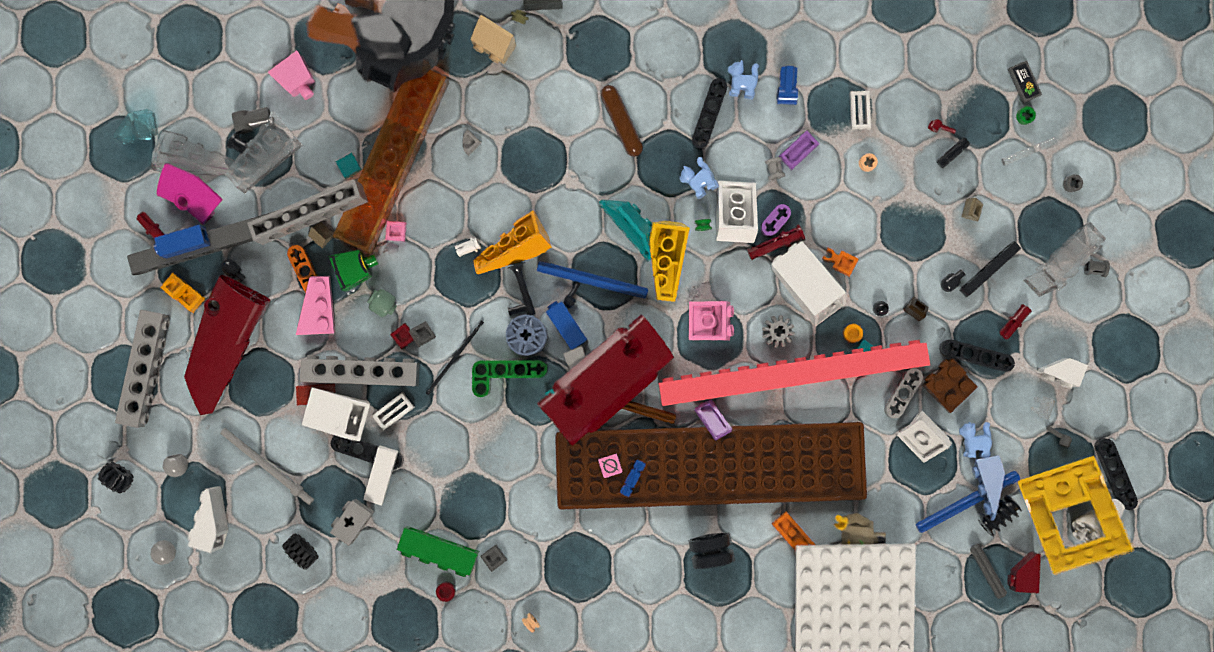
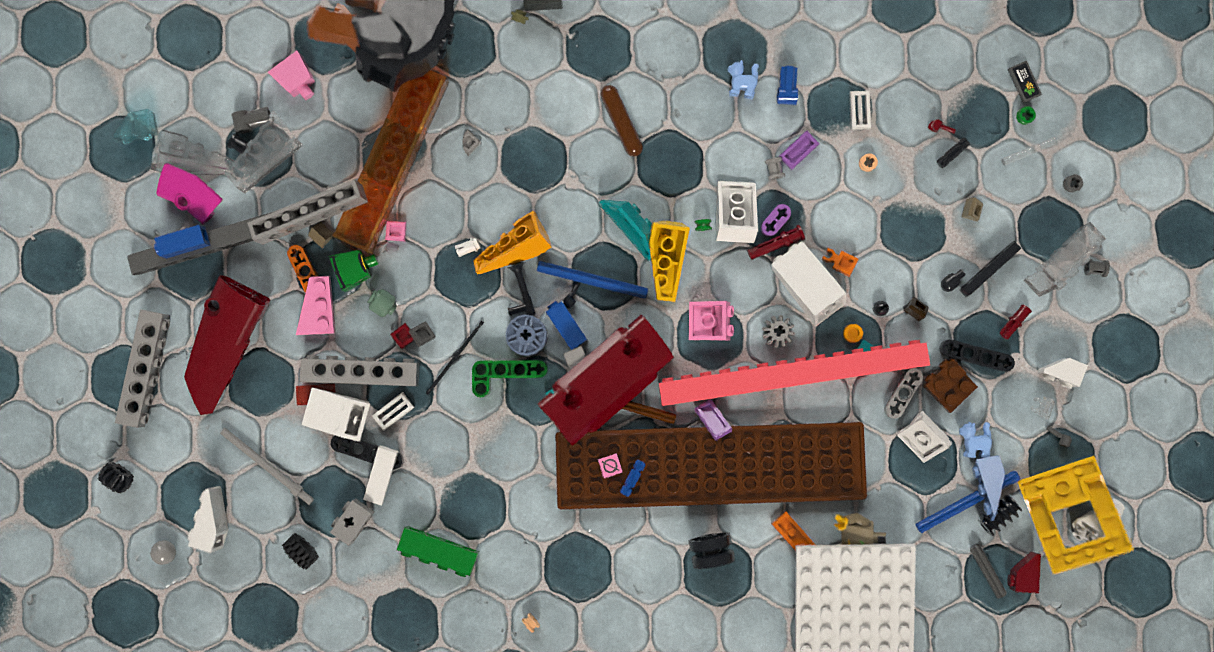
(148, 224): dark red axle -> none
(175, 465): light grey piece -> none
(182, 292): light orange slope -> none
(232, 269): black cylinder -> none
(348, 165): teal tile -> none
(445, 591): dark red tile -> none
(492, 40): tan slope -> none
(493, 558): dark grey tile -> none
(703, 178): light blue animal -> none
(710, 114): black beam -> none
(1119, 472): black beam -> none

